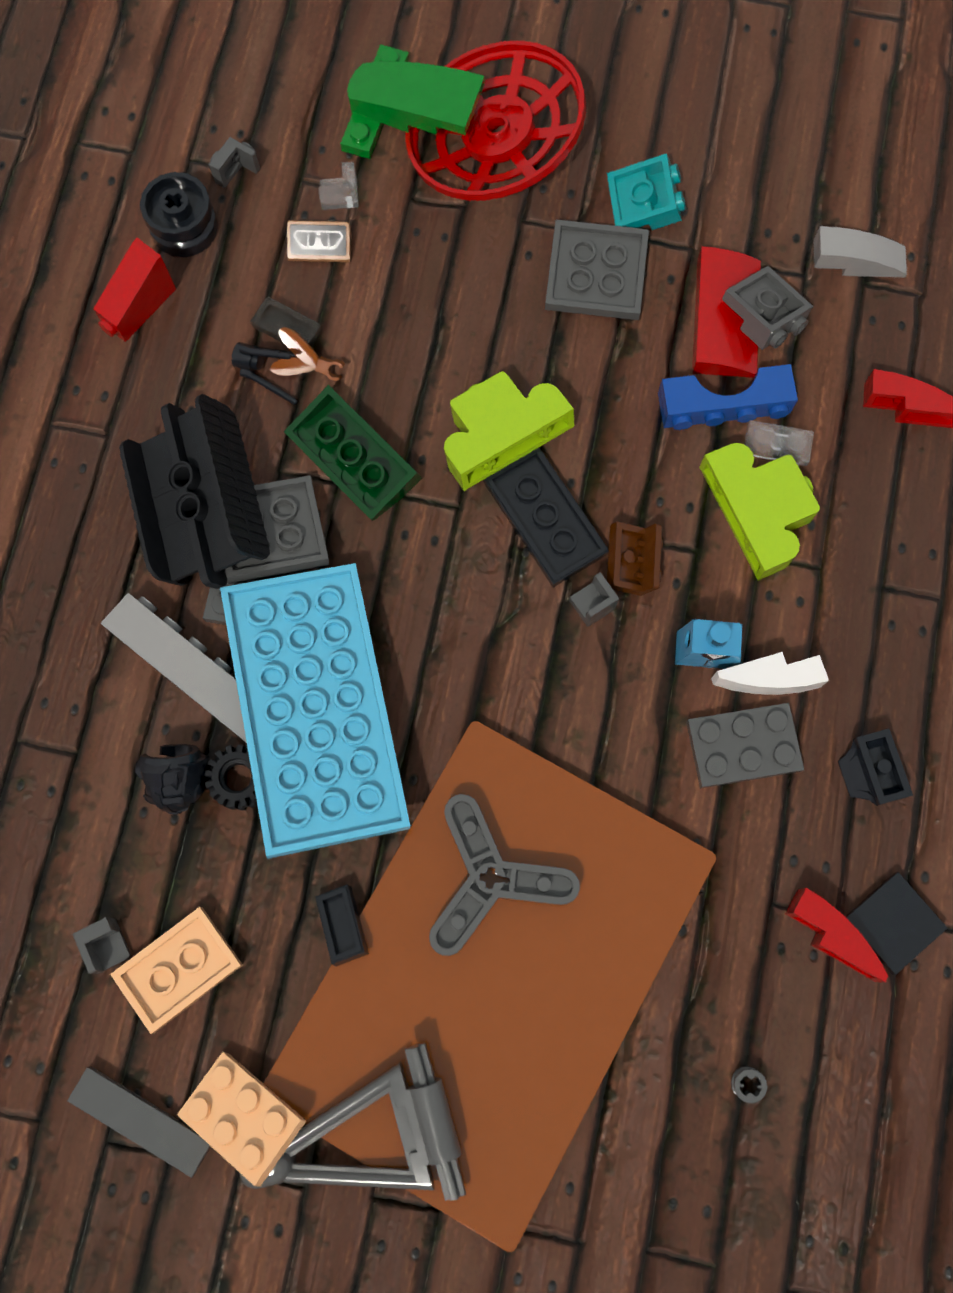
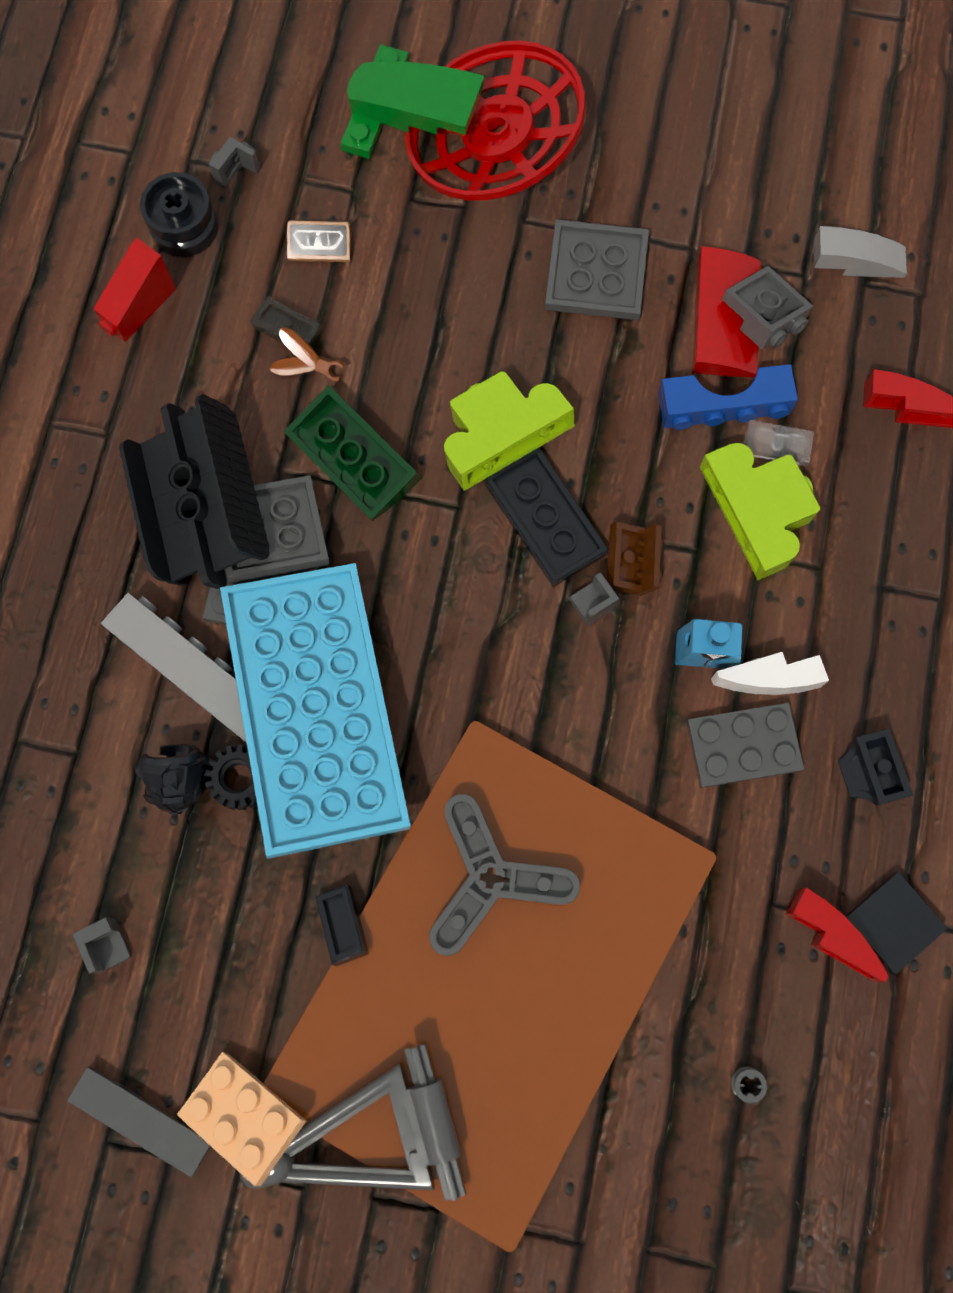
(176, 970): light nougat plate -> none
(251, 358): black plant -> none
(340, 192): clear panel -> none
(646, 194): teal plate -> none

